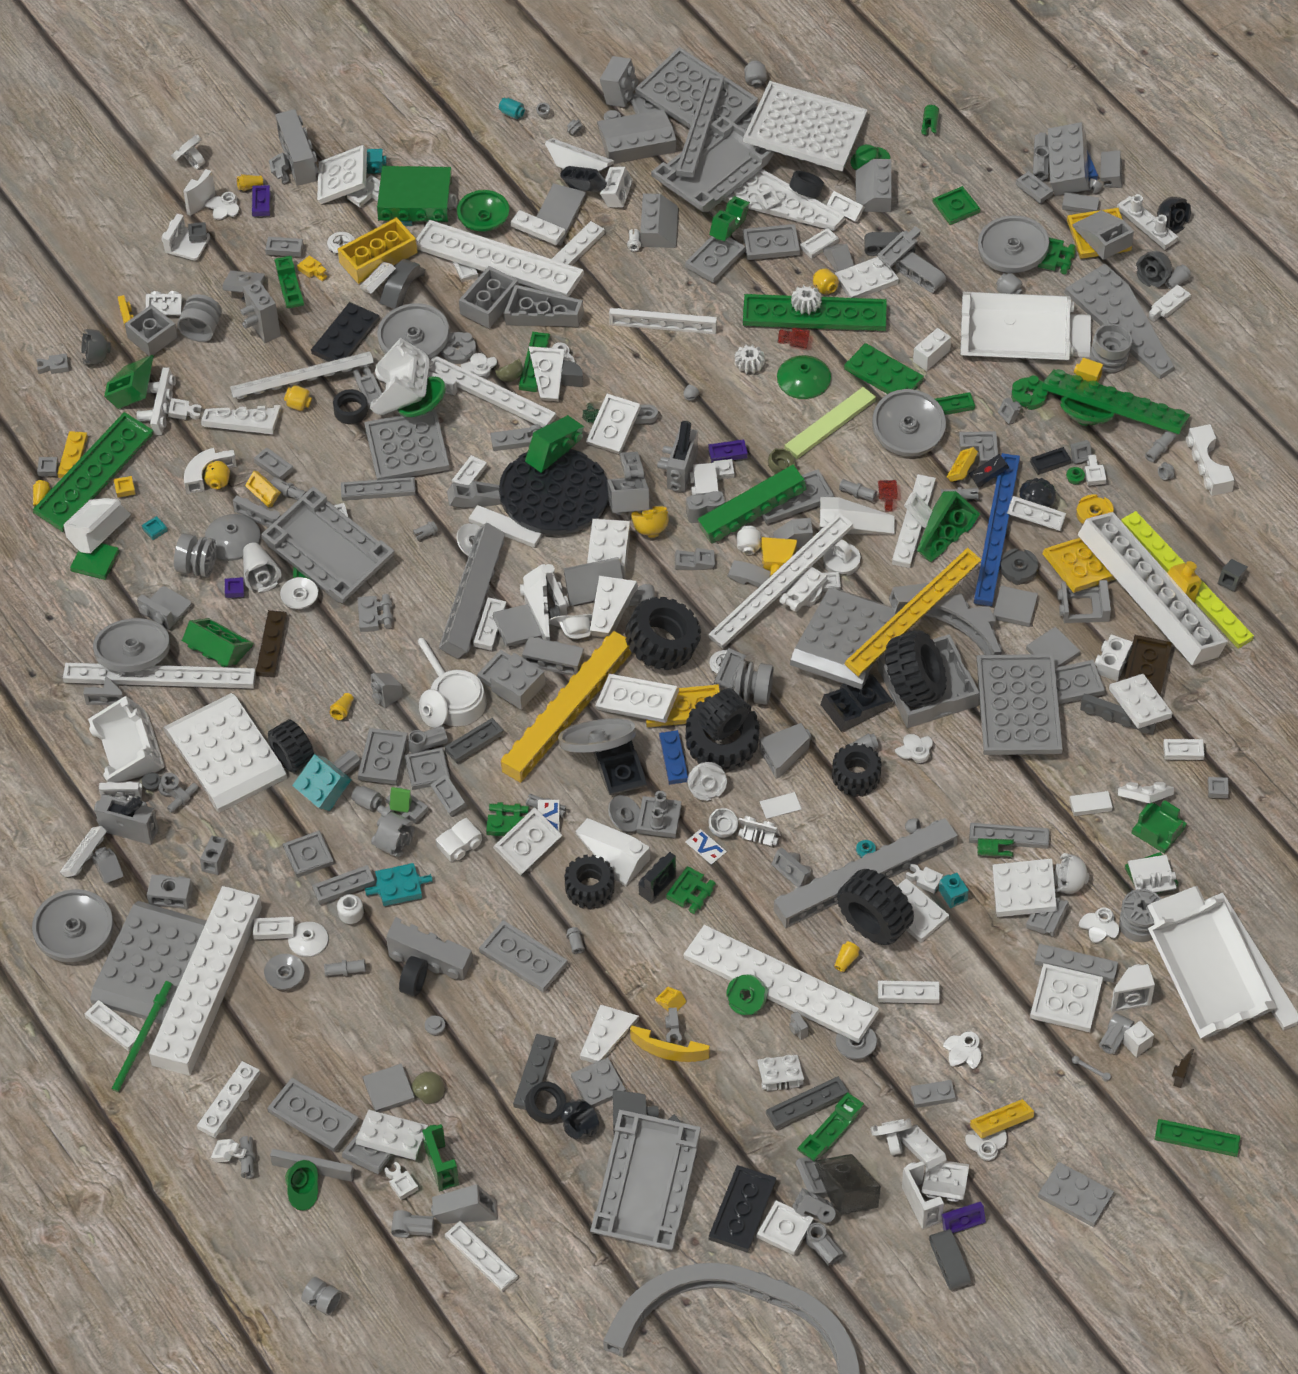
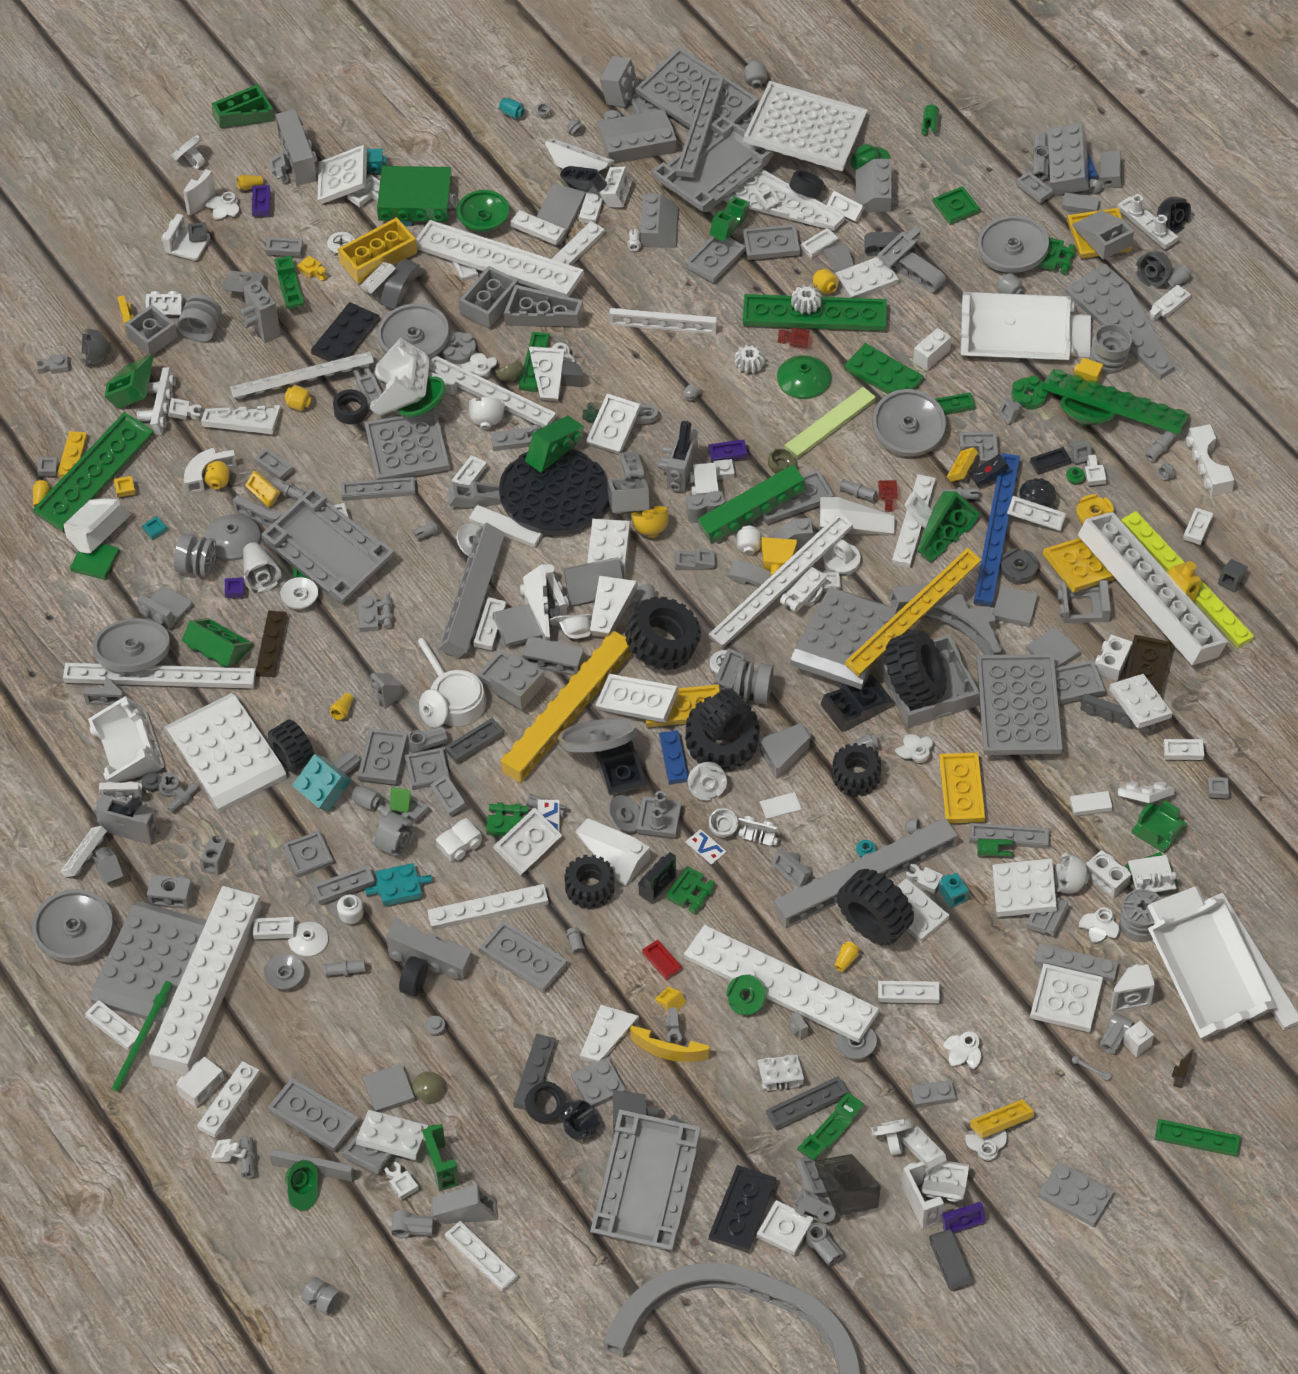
(199, 1082): none -> white brick
(243, 108): none -> green wedge
(486, 412): none -> white cylinder
(487, 907): none -> white plate
(591, 207): none -> white plate
(661, 960): none -> red tile
(961, 787): none -> yellow plate
(1104, 876): none -> white brick
(1198, 526): none -> white plate

